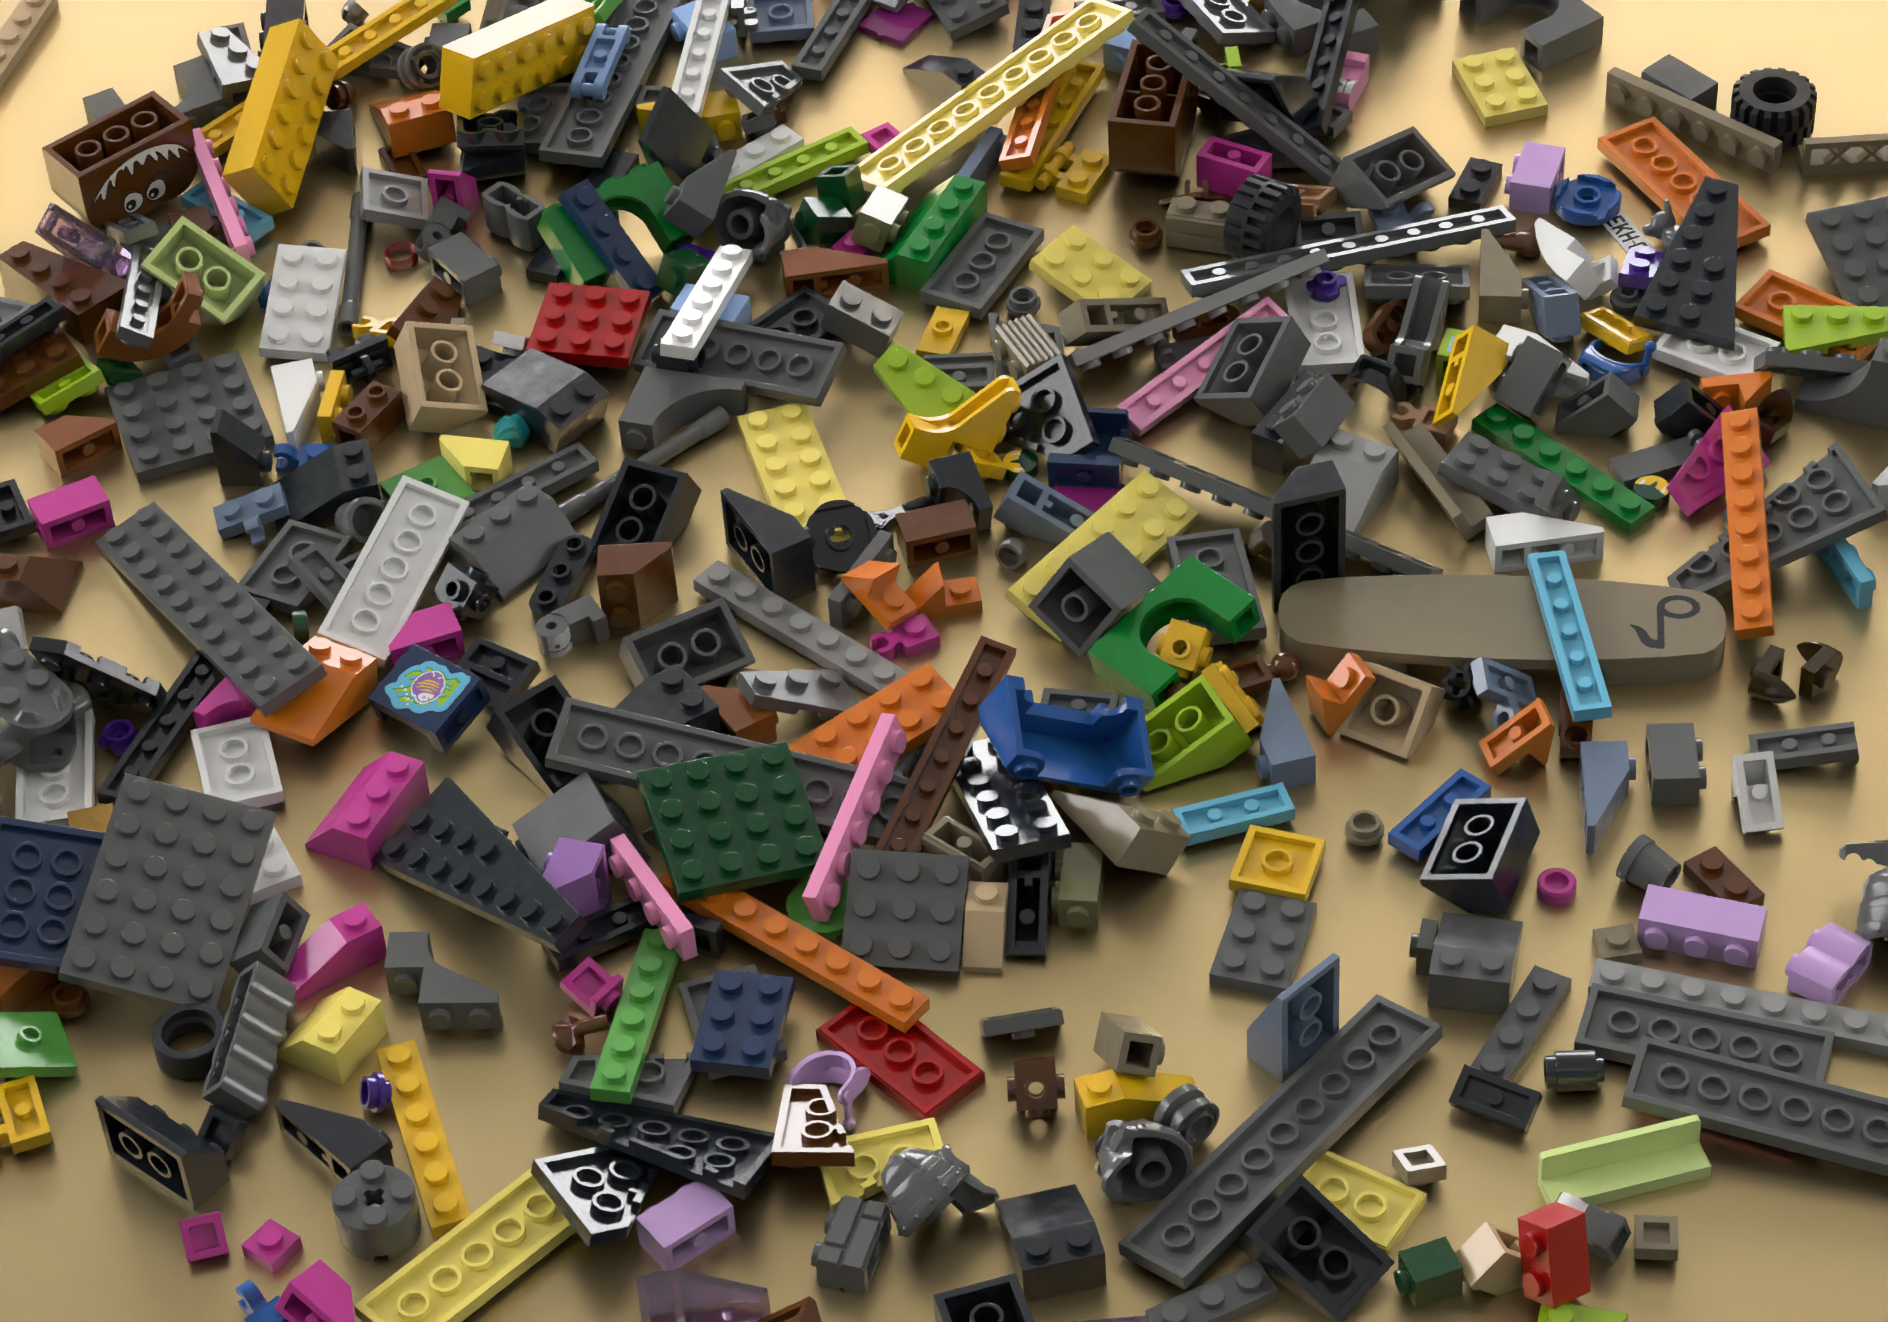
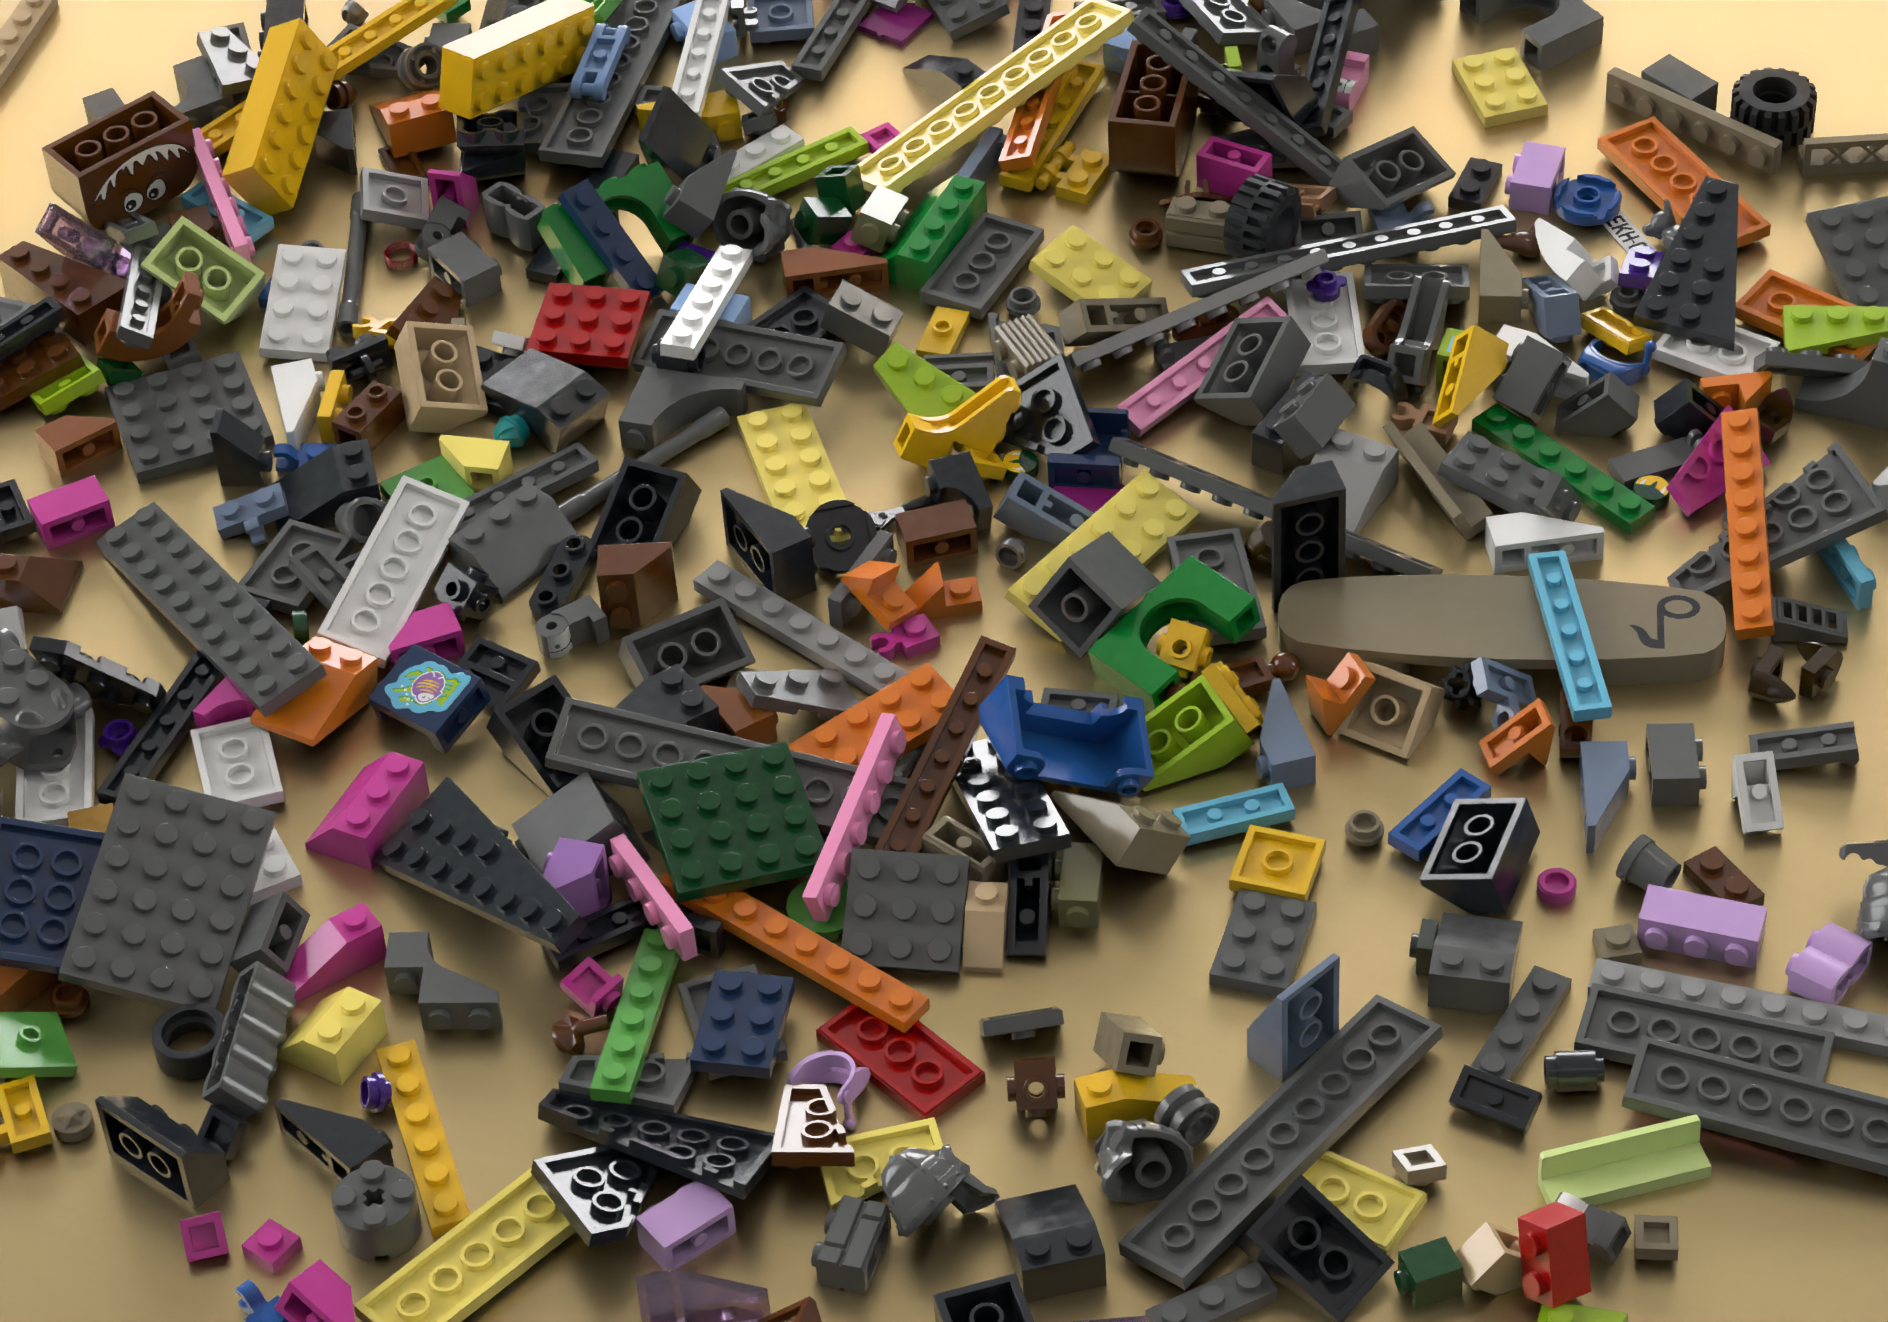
(73, 1122): none -> dark tan tile
(1277, 51): none -> dark grey leg
(1796, 620): none -> dark grey slope

